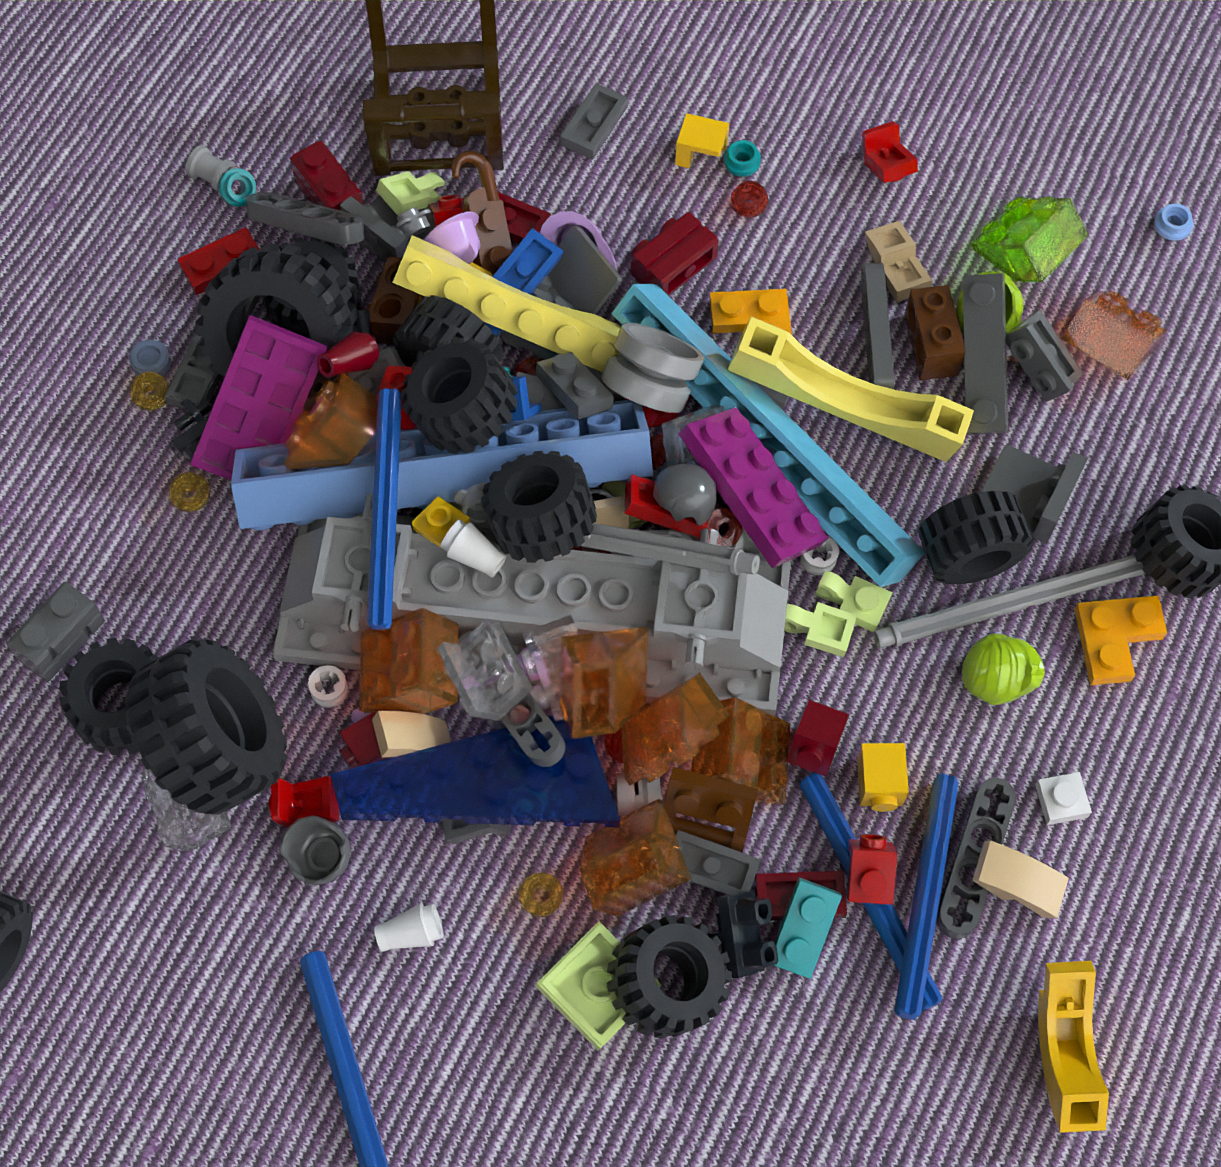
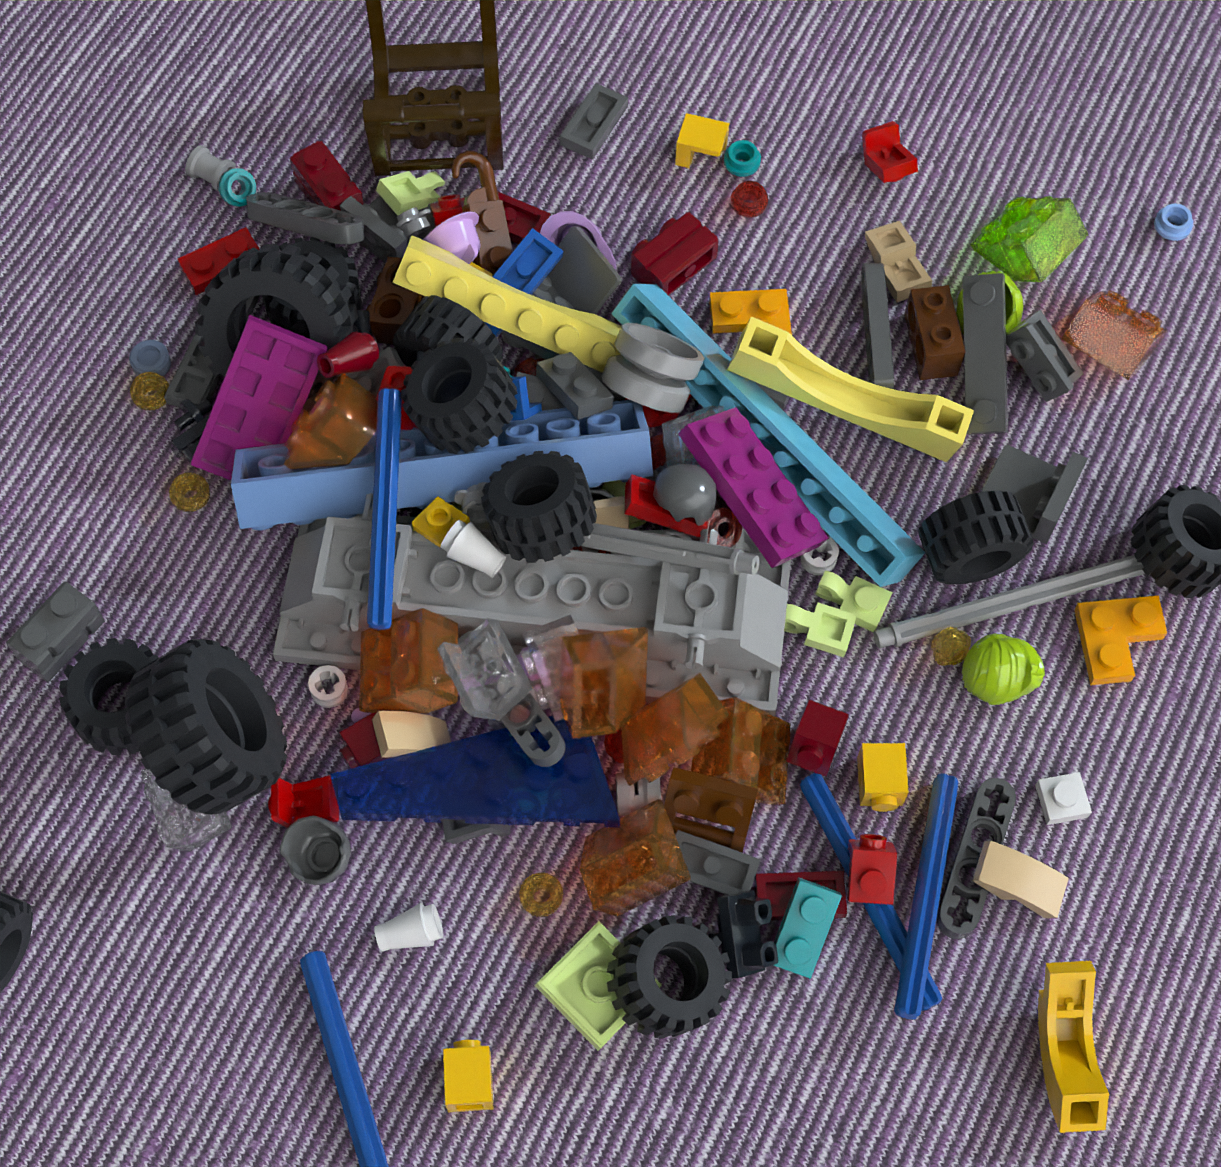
(468, 1077): none -> yellow brick
(950, 646): none -> clear yellow plate

